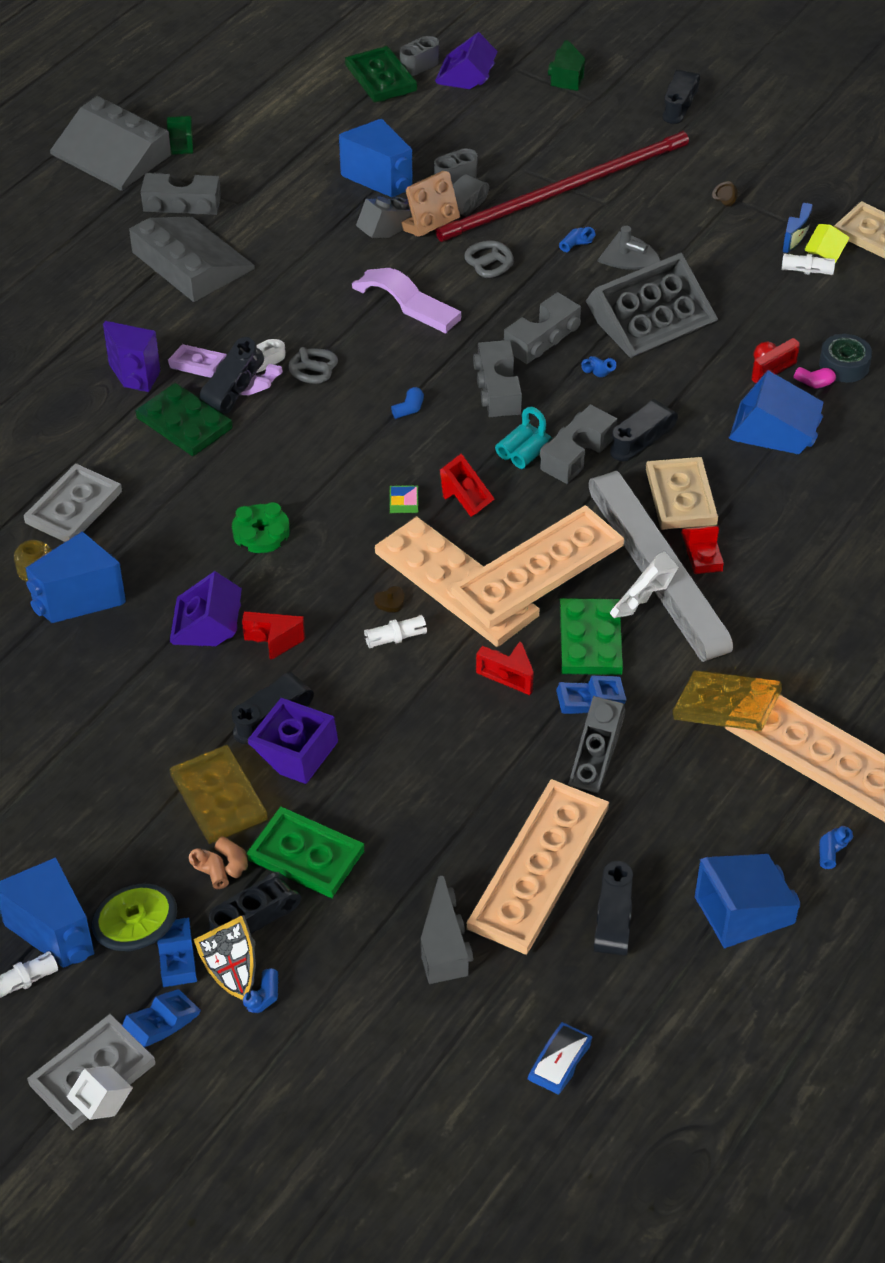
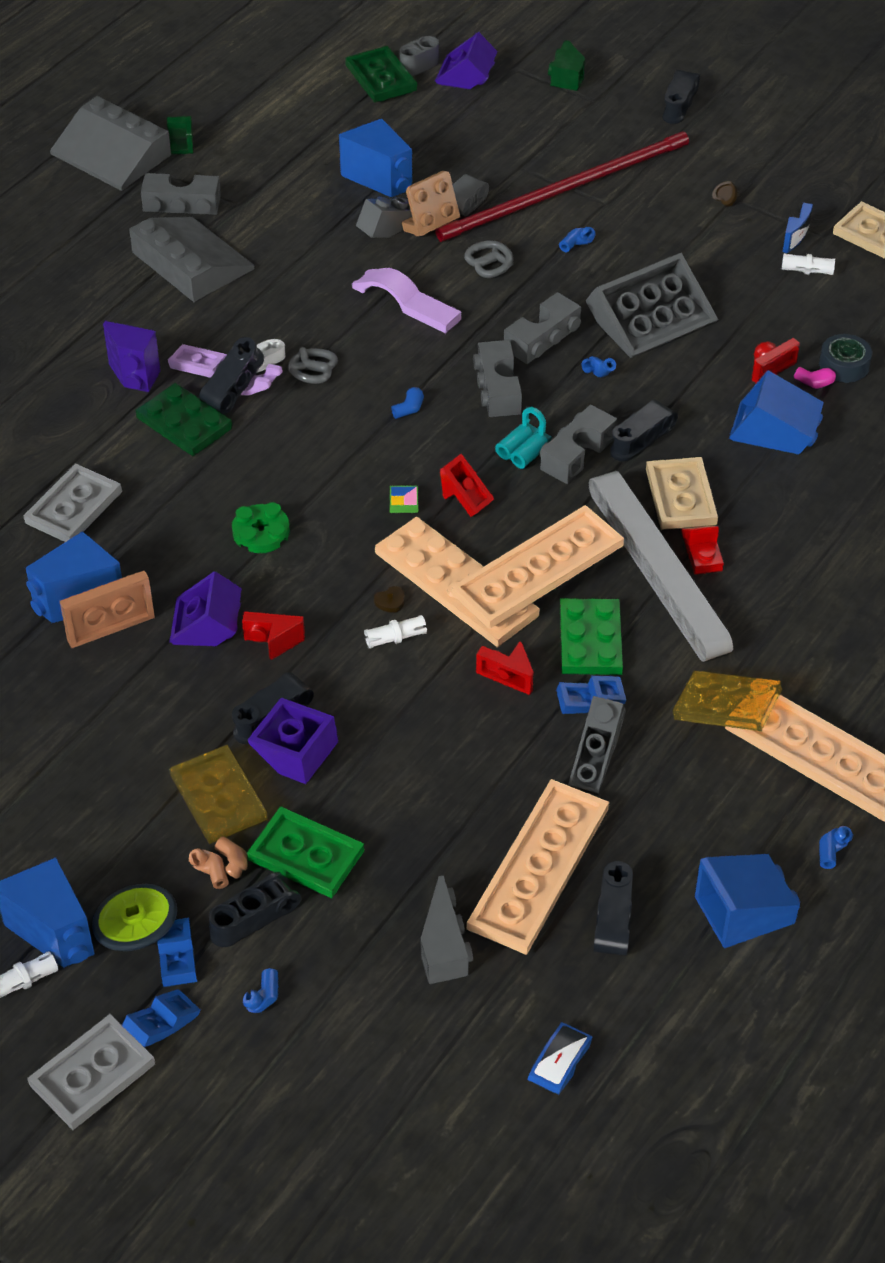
(27, 554): clear yellow head -> none
(99, 1092): white panel -> none
(107, 609): none -> nougat plate
(229, 956): shield -> none
(457, 163): dark grey beam -> none
(628, 252): dark grey shield -> none
(654, 578): white slope -> none
(827, 242): neon yellow panel -> none

